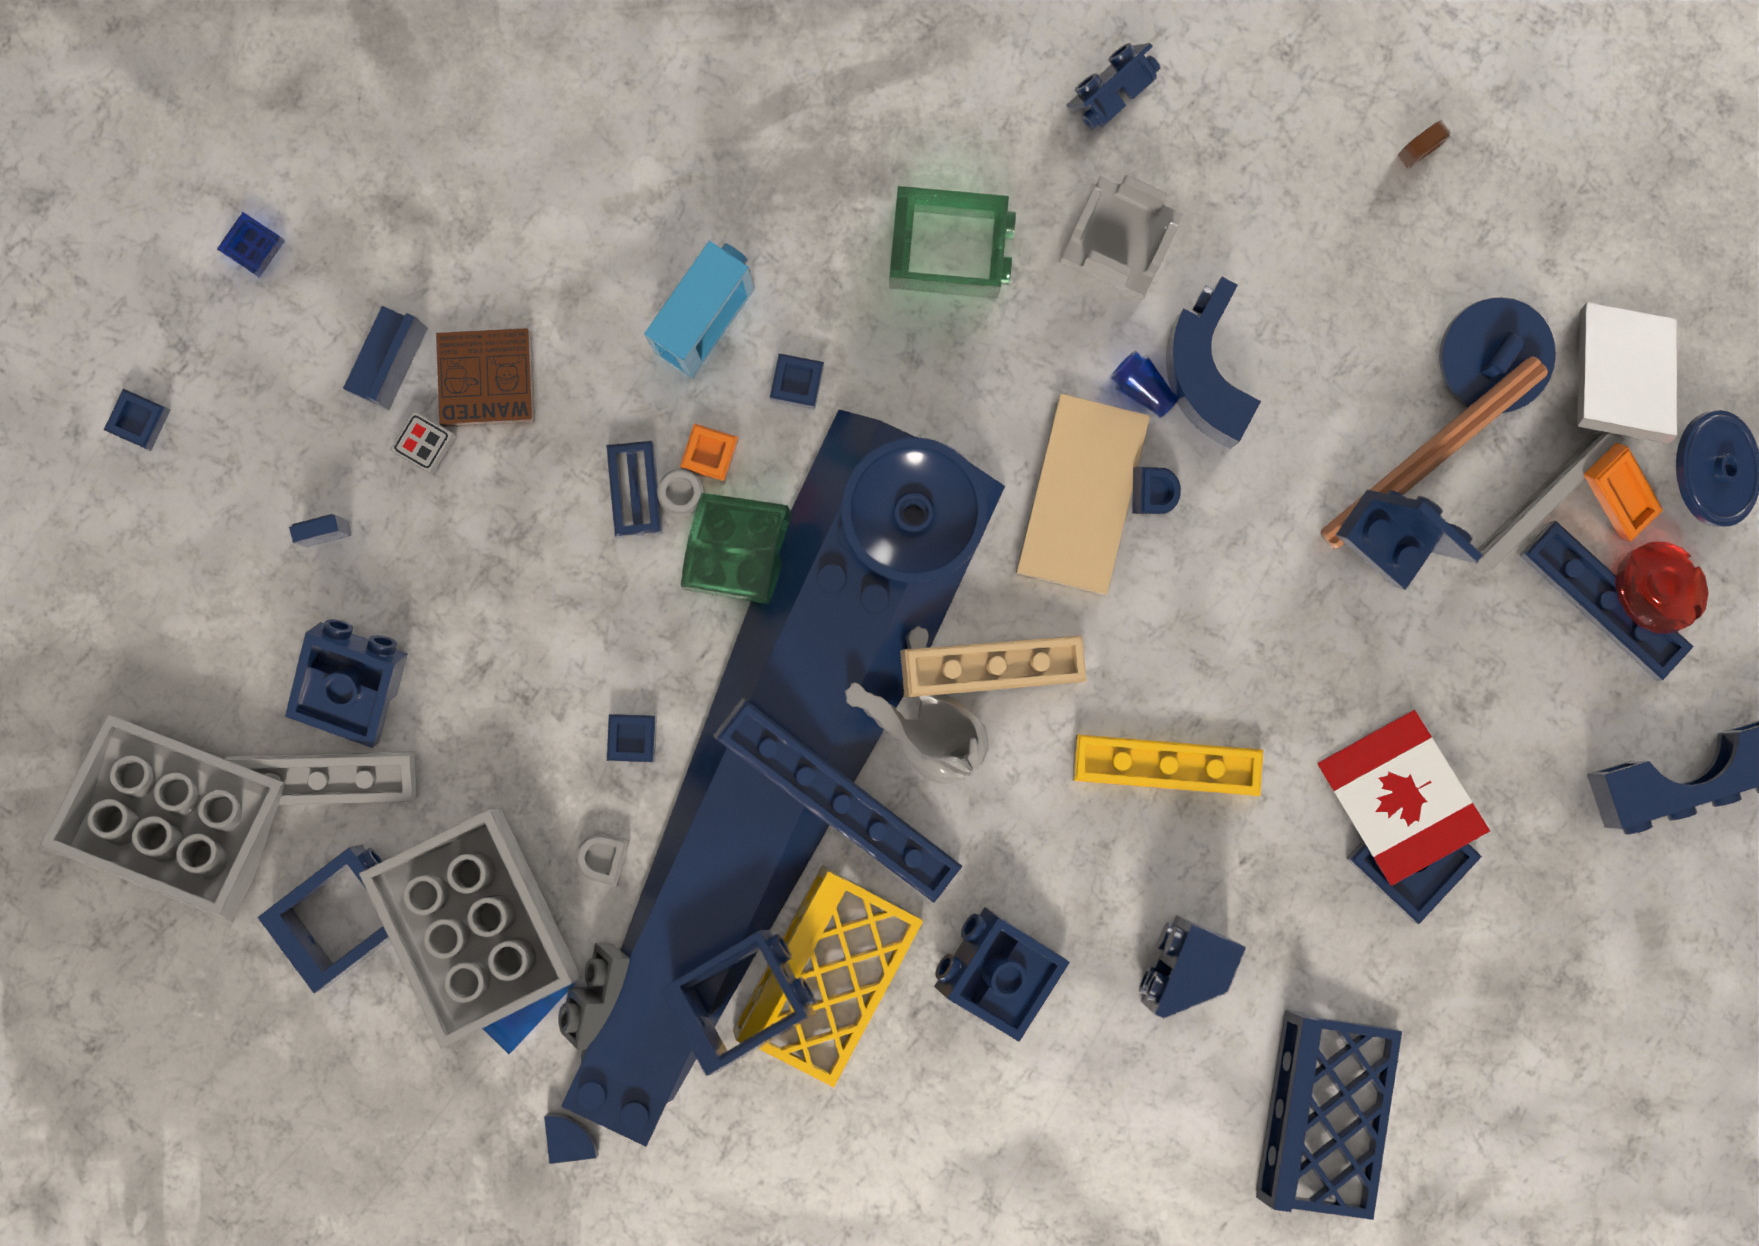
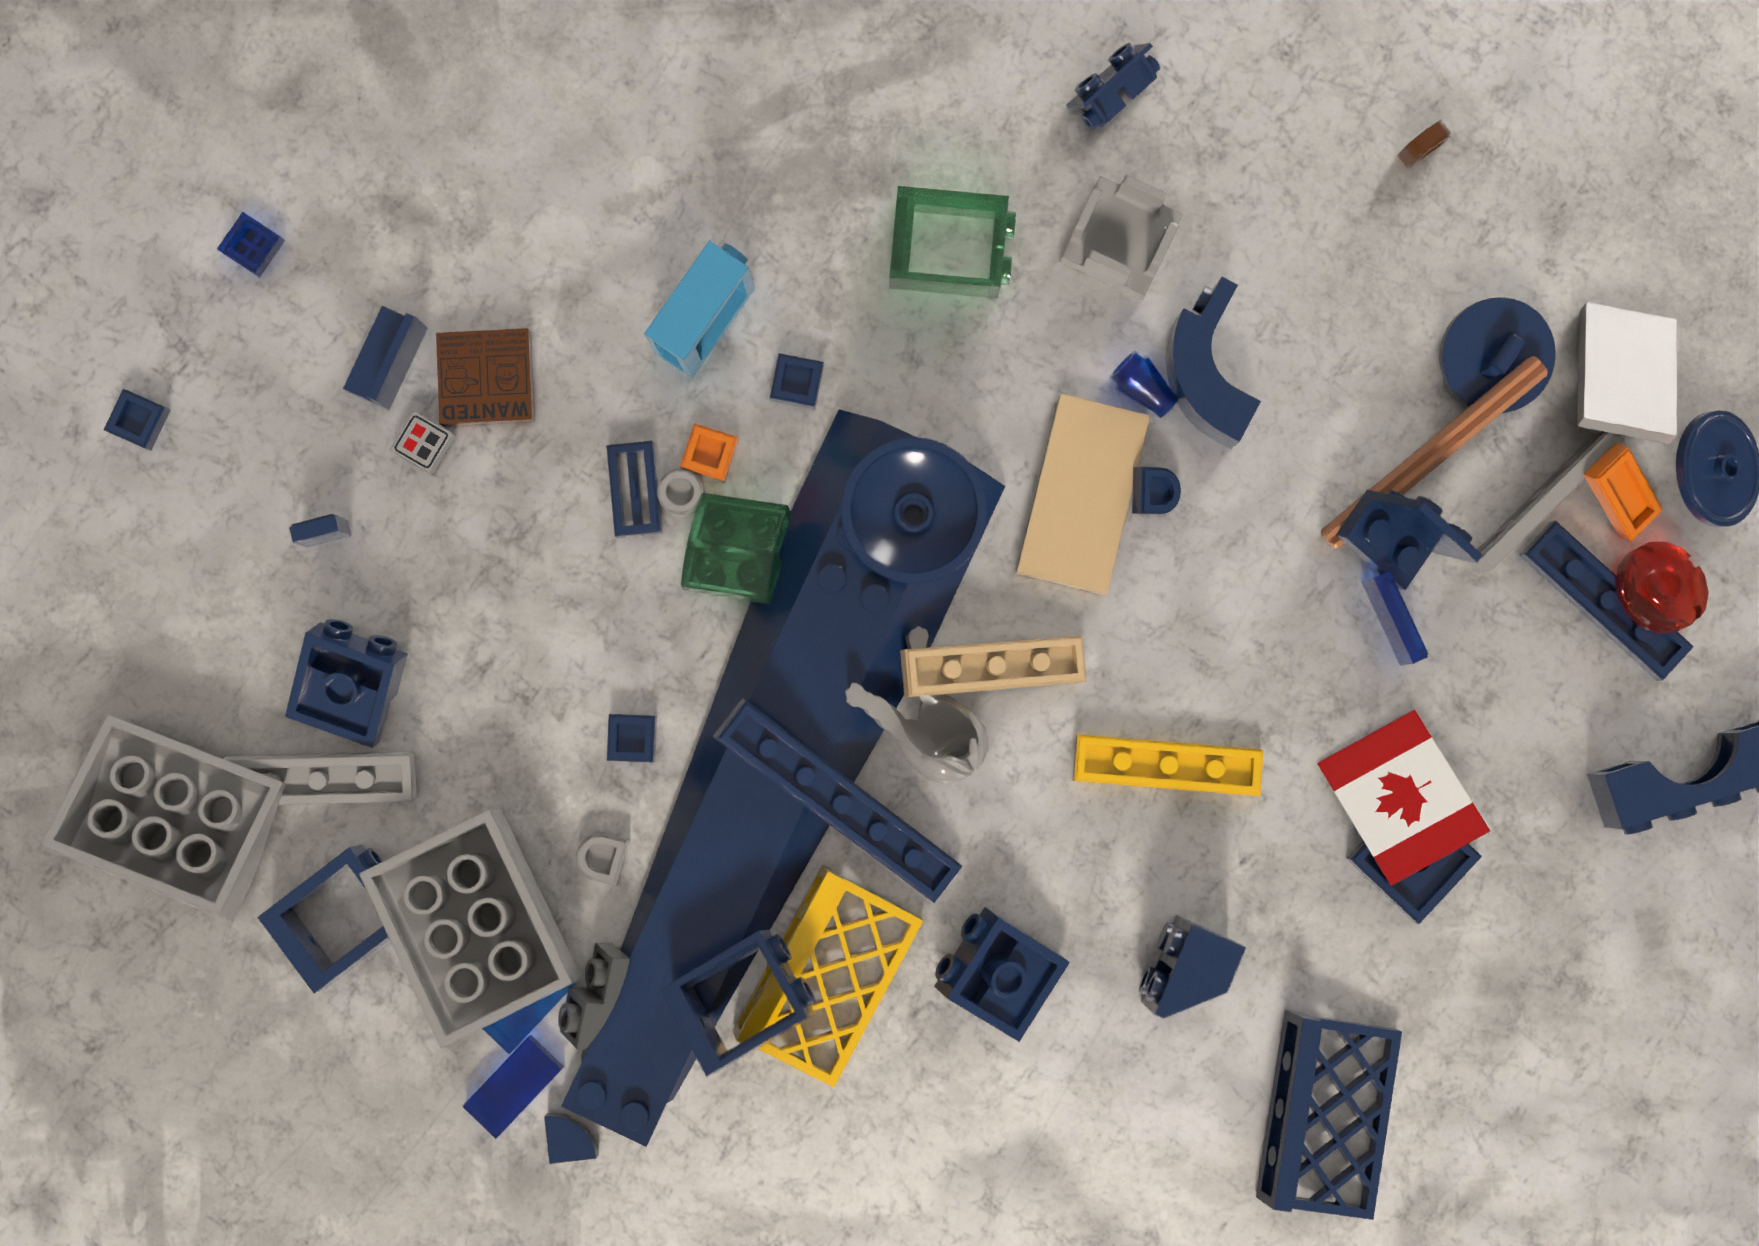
(513, 1086): none -> clear blue tile
(1395, 619): none -> clear blue tile

